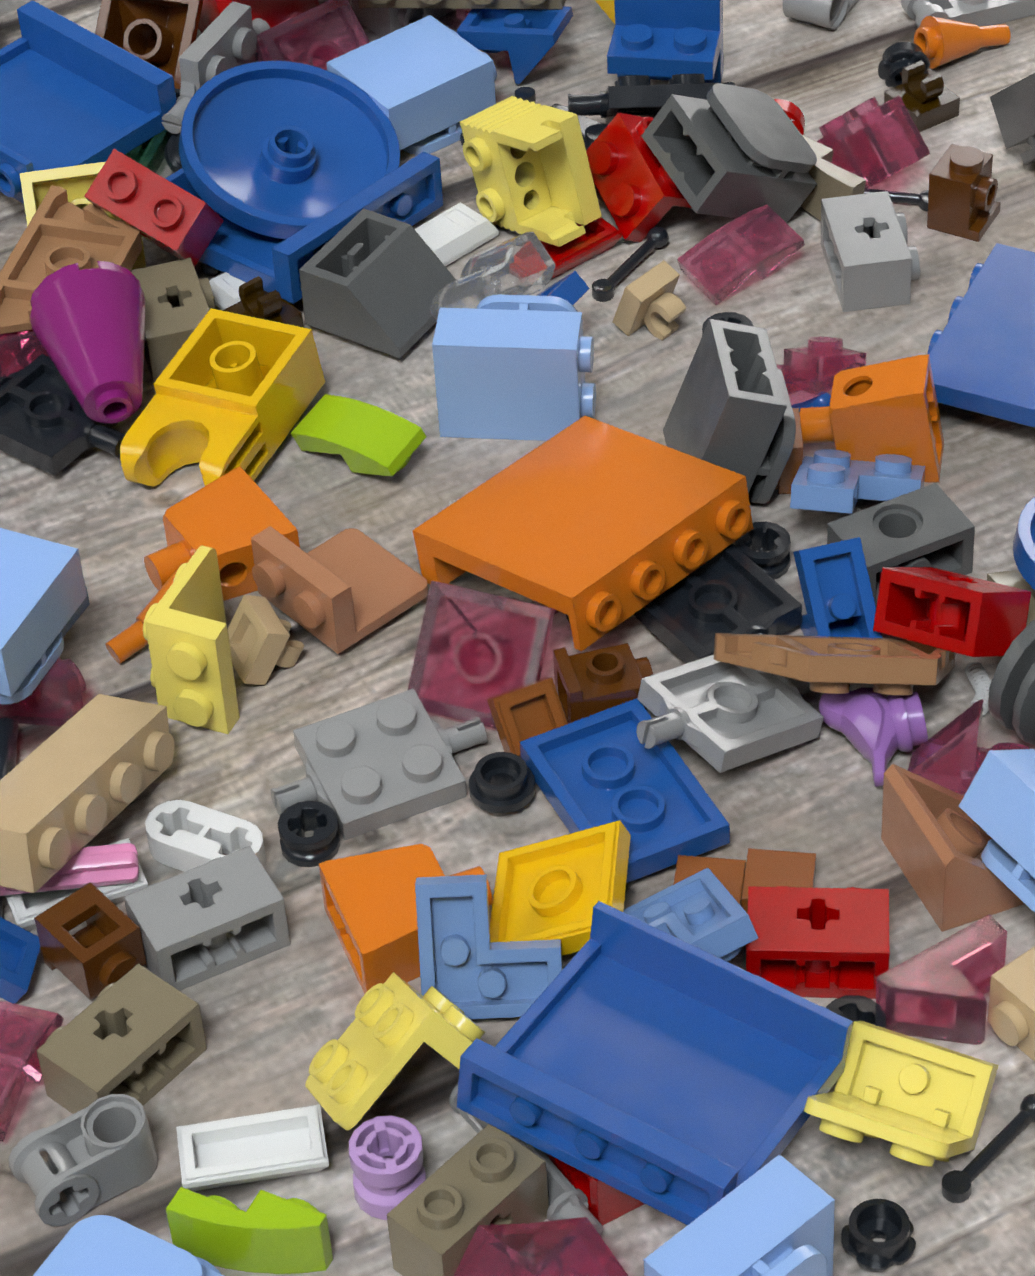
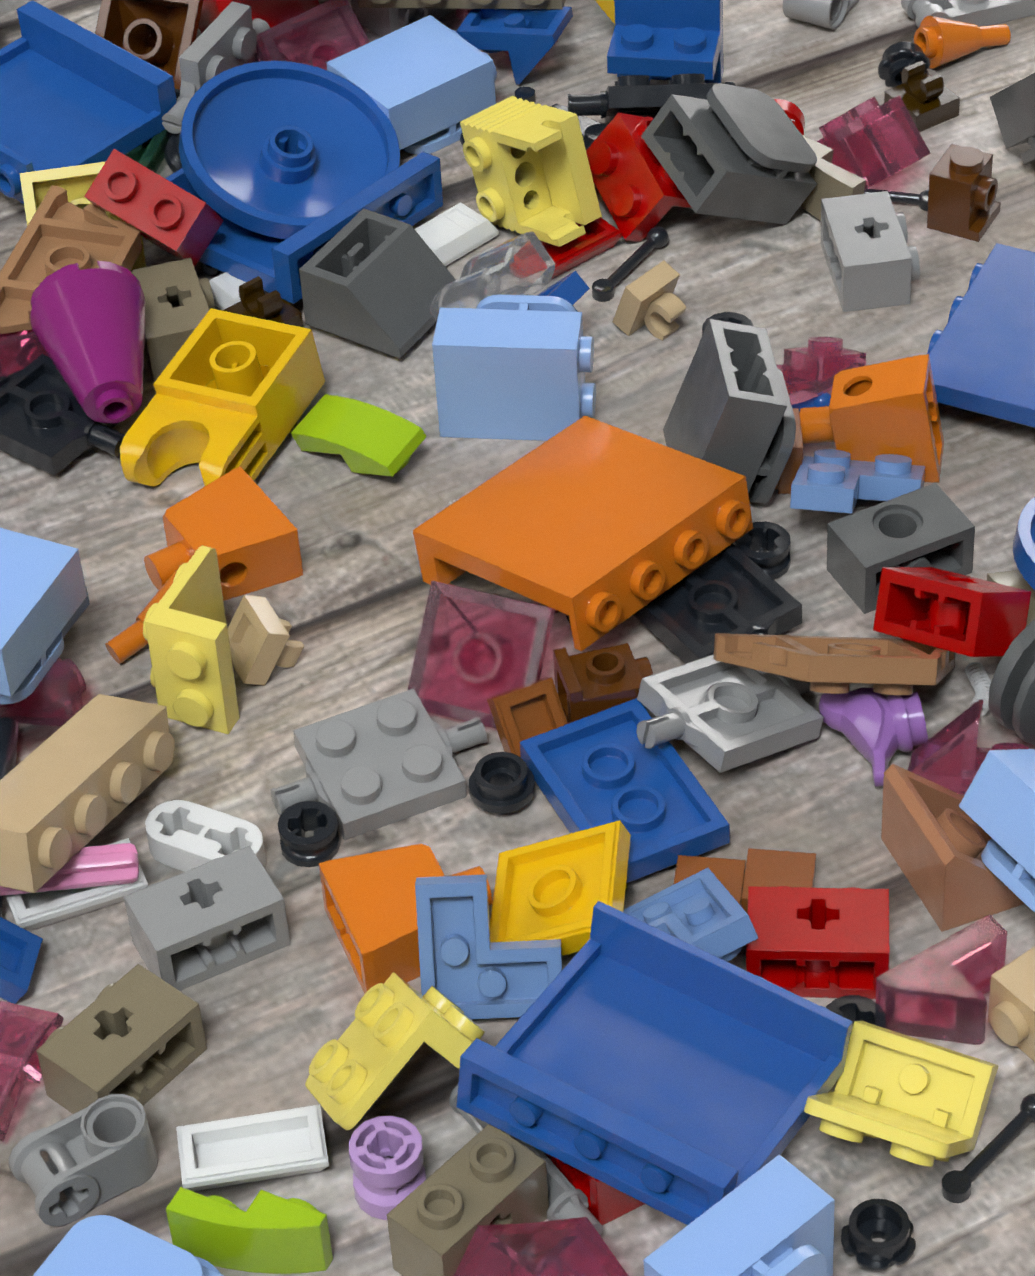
(96, 953): reddish brown brick -> none
(336, 588): nougat bracket -> none
(738, 250): clear pink slope -> none
(836, 591): blue slope -> none

